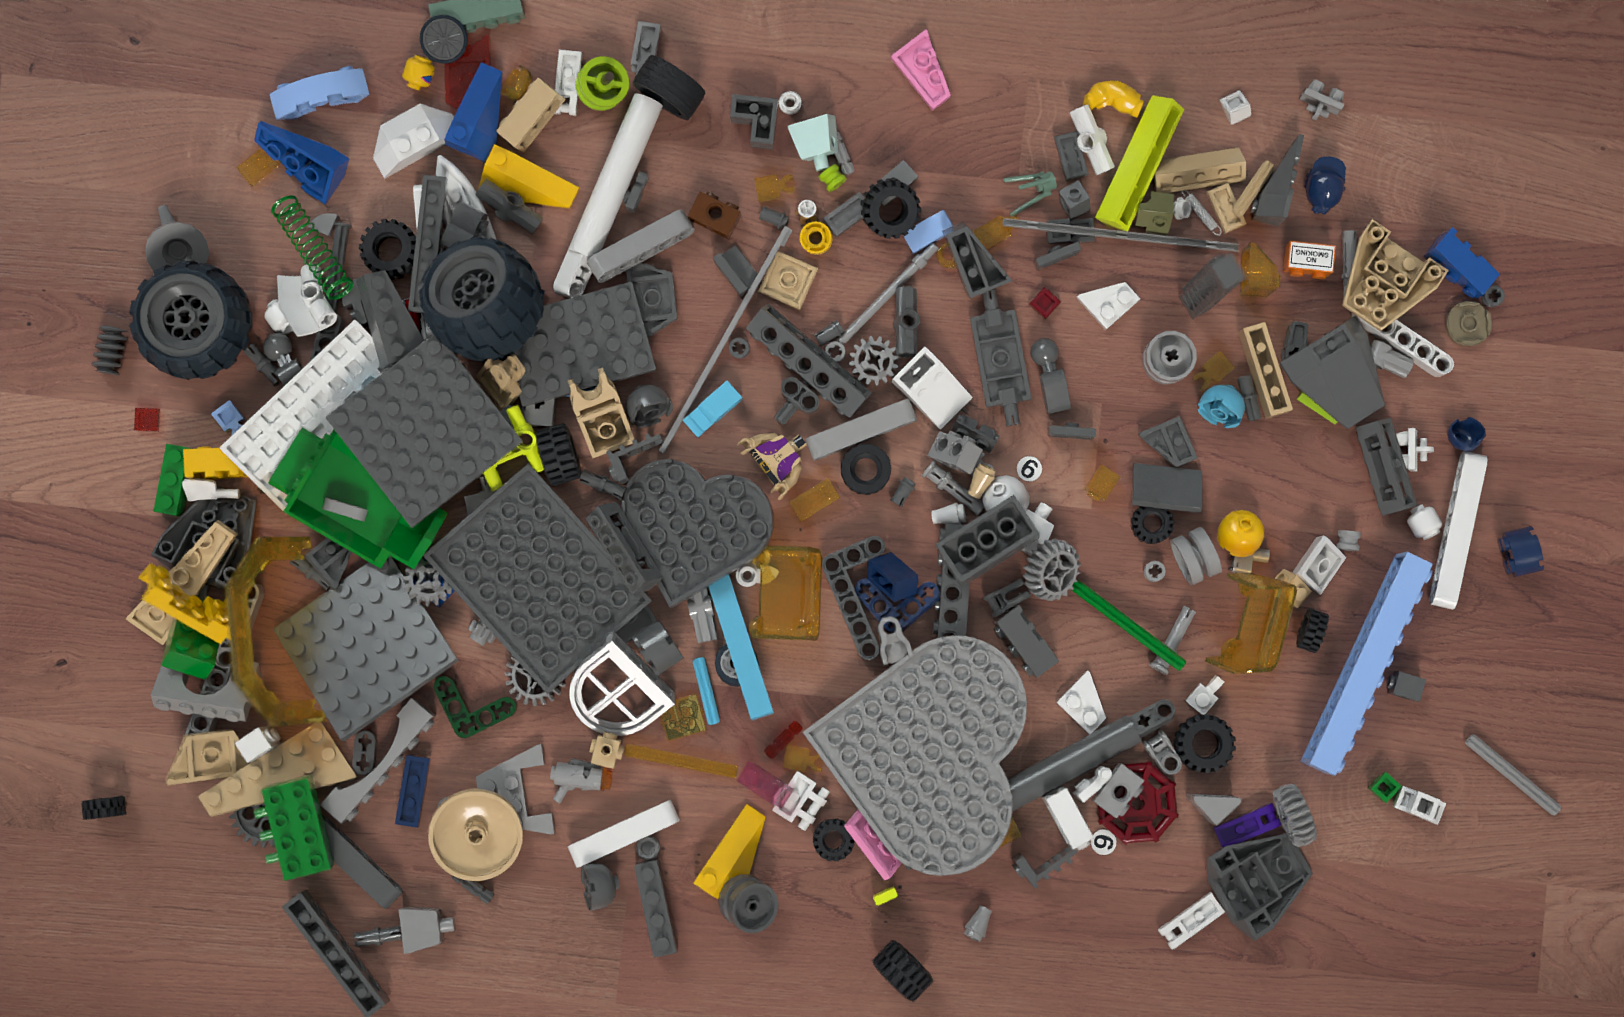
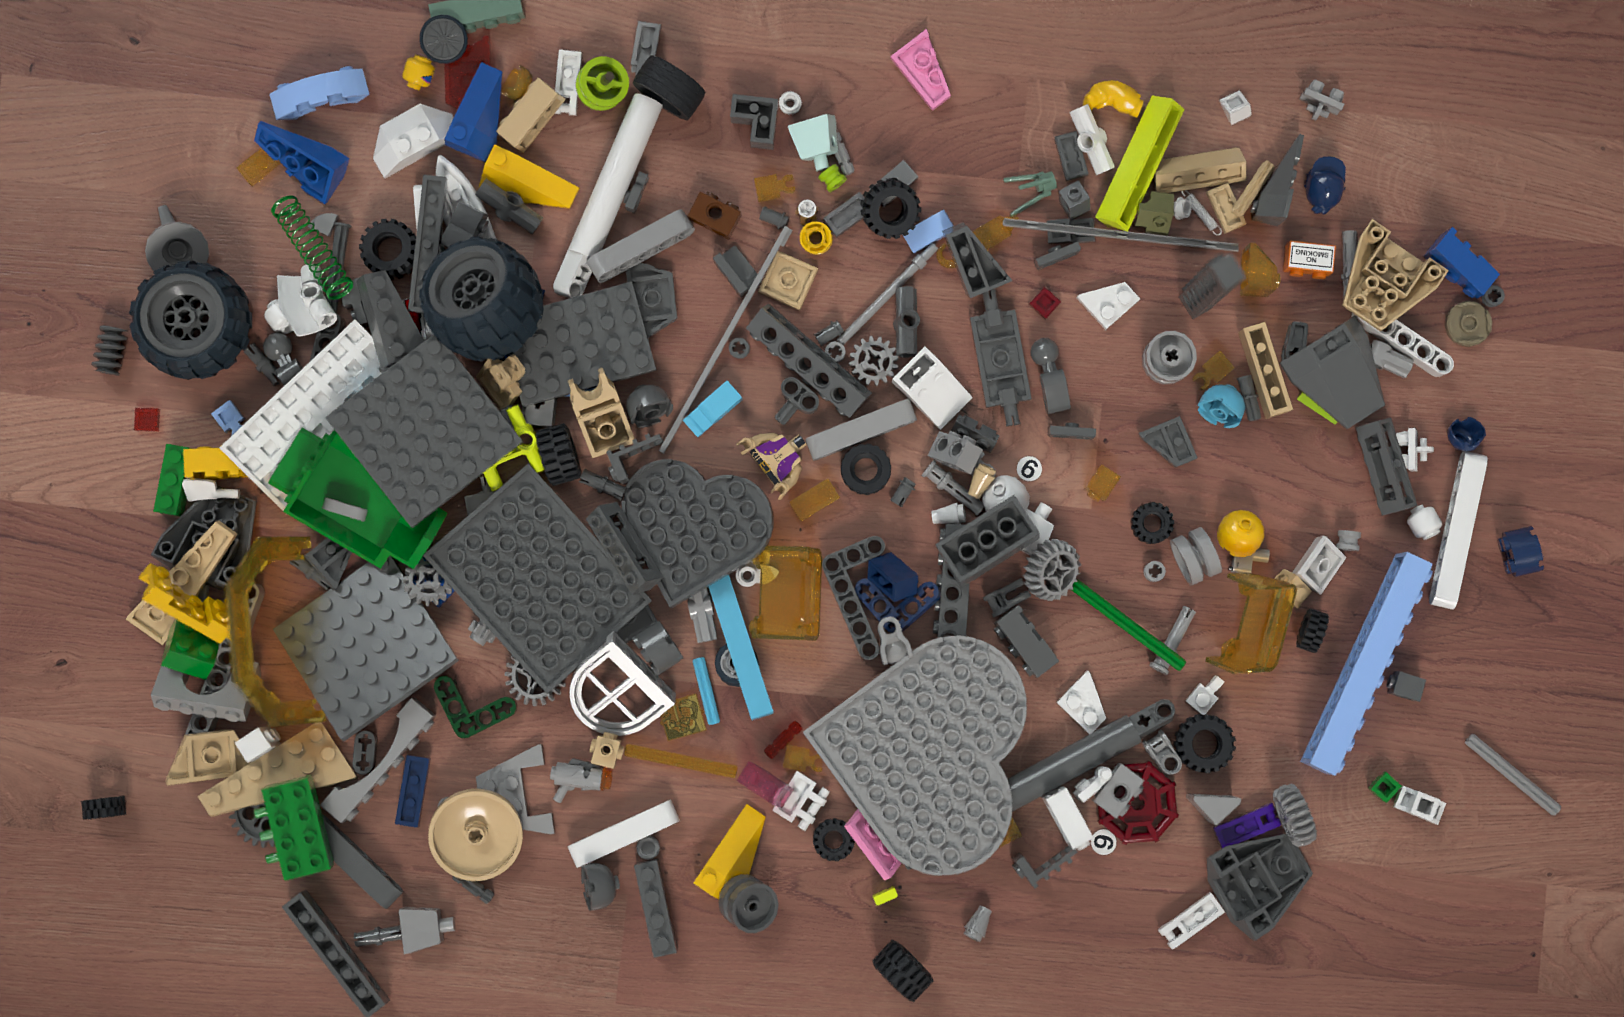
(1167, 487): dark grey tile -> none

